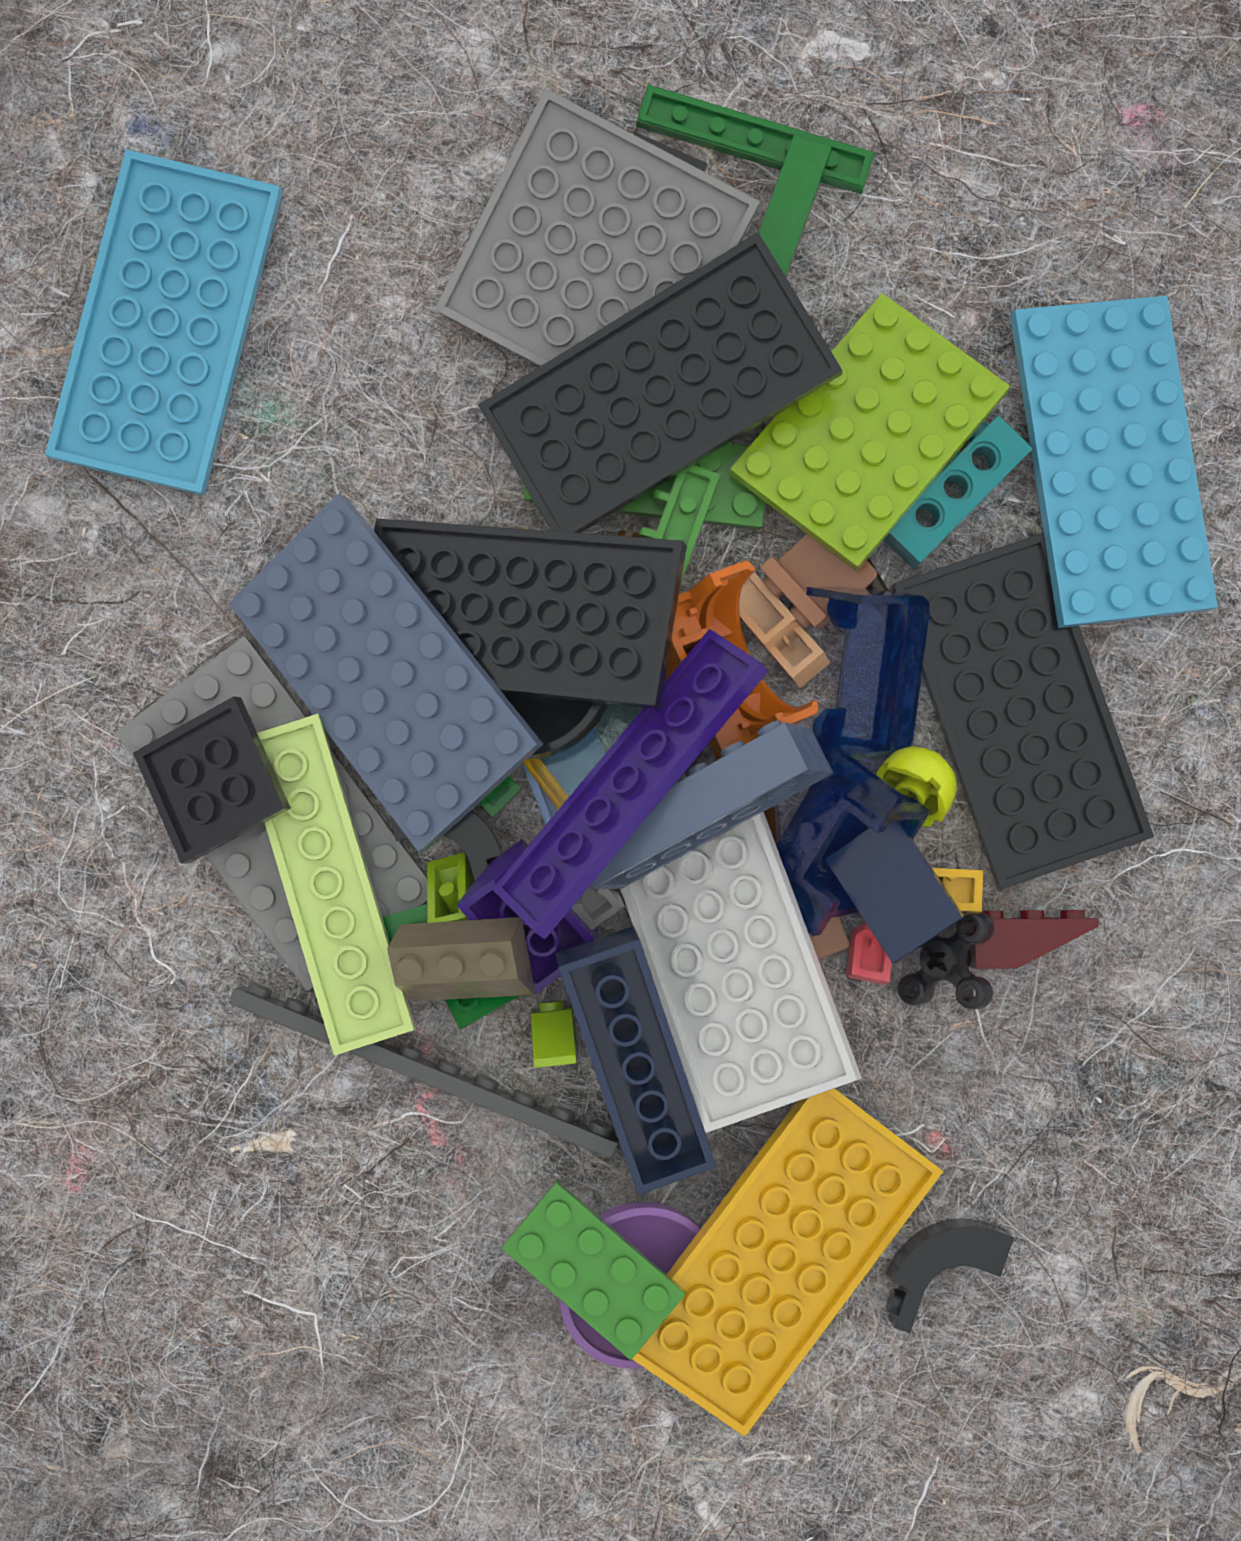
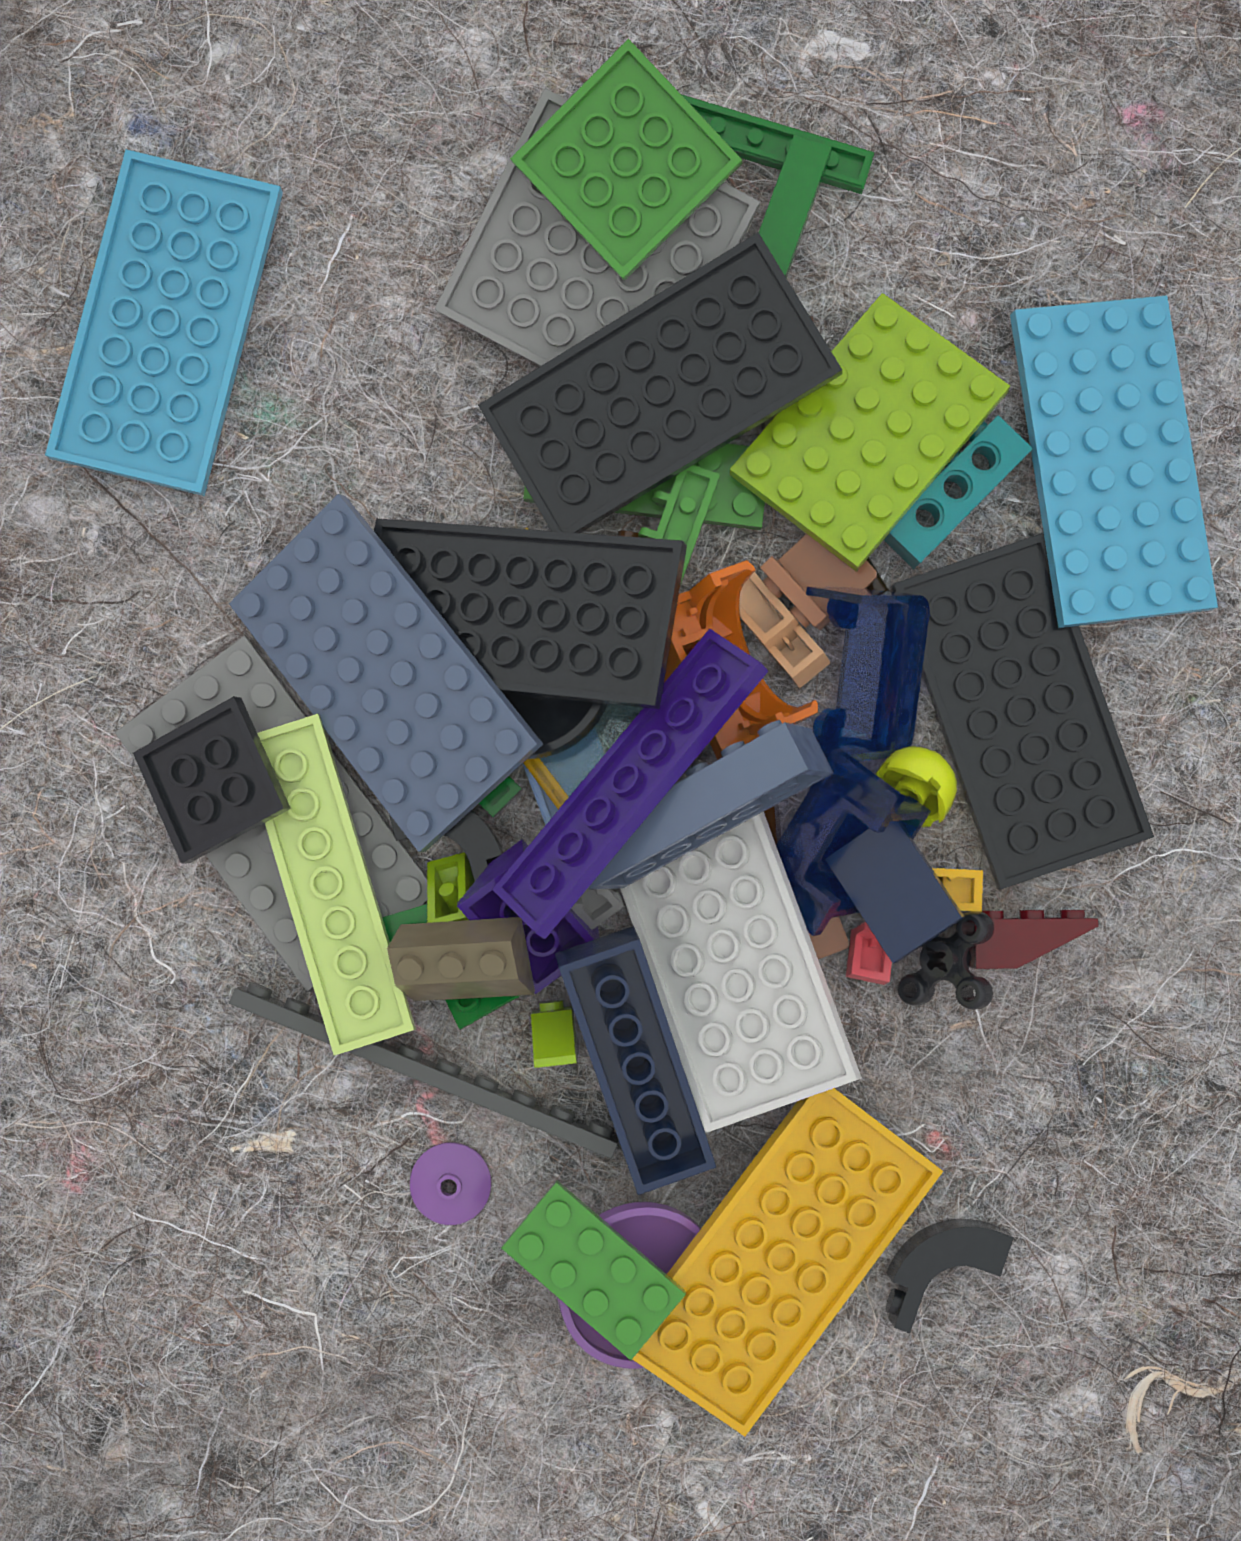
(462, 1166): none -> medium lavender dish
(626, 160): none -> bright green plate

